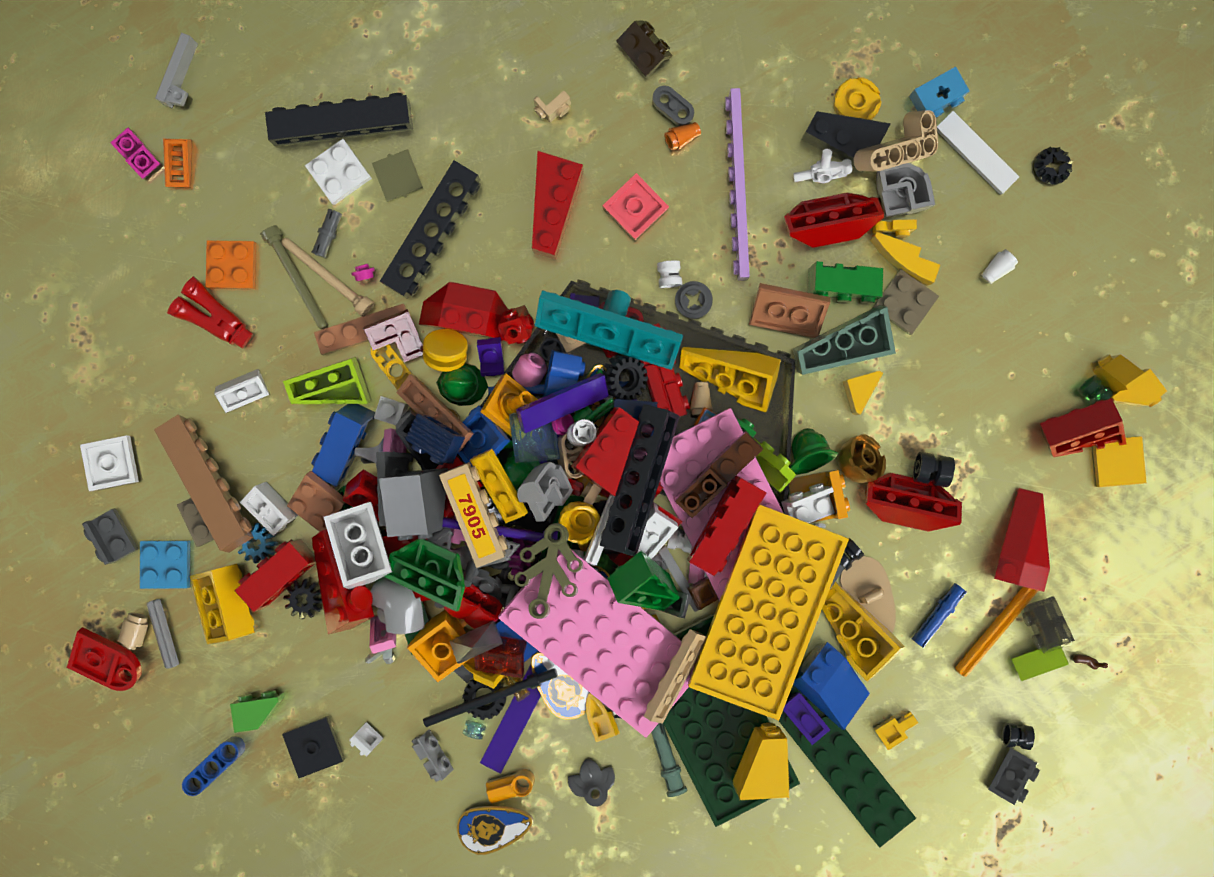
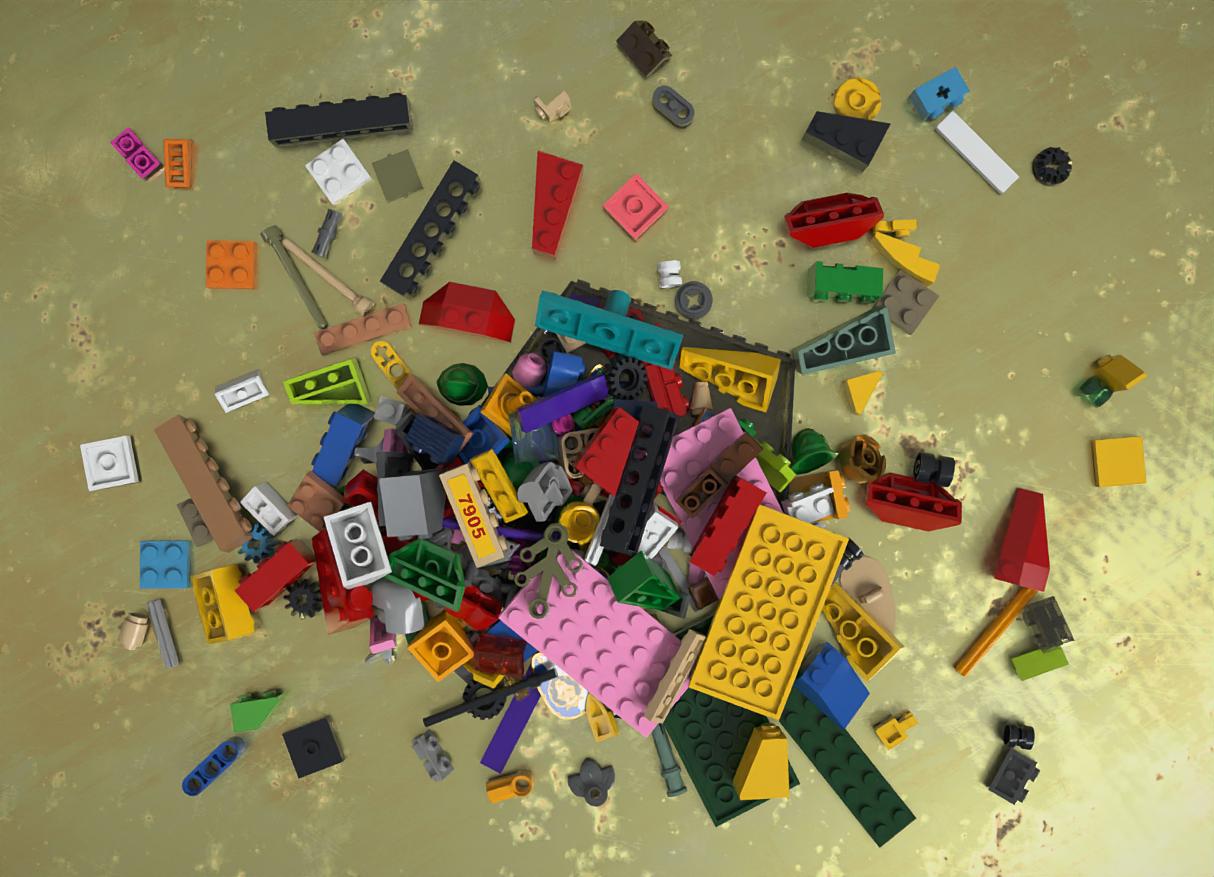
(103, 661): red tile -> none
(109, 537): dark grey bracket -> none
(170, 88): light grey hinge -> none
(222, 322): red piece -> none
(363, 272): dark pink plate -> none
(366, 739): white tile -> none
(397, 329): plate -> none
(445, 350): yellow head -> none
(474, 729): clear light blue bush -> none
(476, 642): flat silver slope -> none
(491, 356): dark purple bracket -> none
(492, 828): shield -> none
(516, 325): red brick -> none
(586, 433): white wheel -> none
(680, 136): orange cone -> none
(736, 174): lavender plate -> none
(789, 310): nougat tile -> none
(805, 718): dark purple plate -> none
(825, 169): white piece -> none
(904, 190): light grey brick -> none
(918, 143): tan beam -> none
(942, 611): blue pin -> none
(999, 266): white cone -> none
(1084, 428): red wedge -> none
(1091, 662): reddish brown piece -> none
(1145, 393): yellow slope -> none

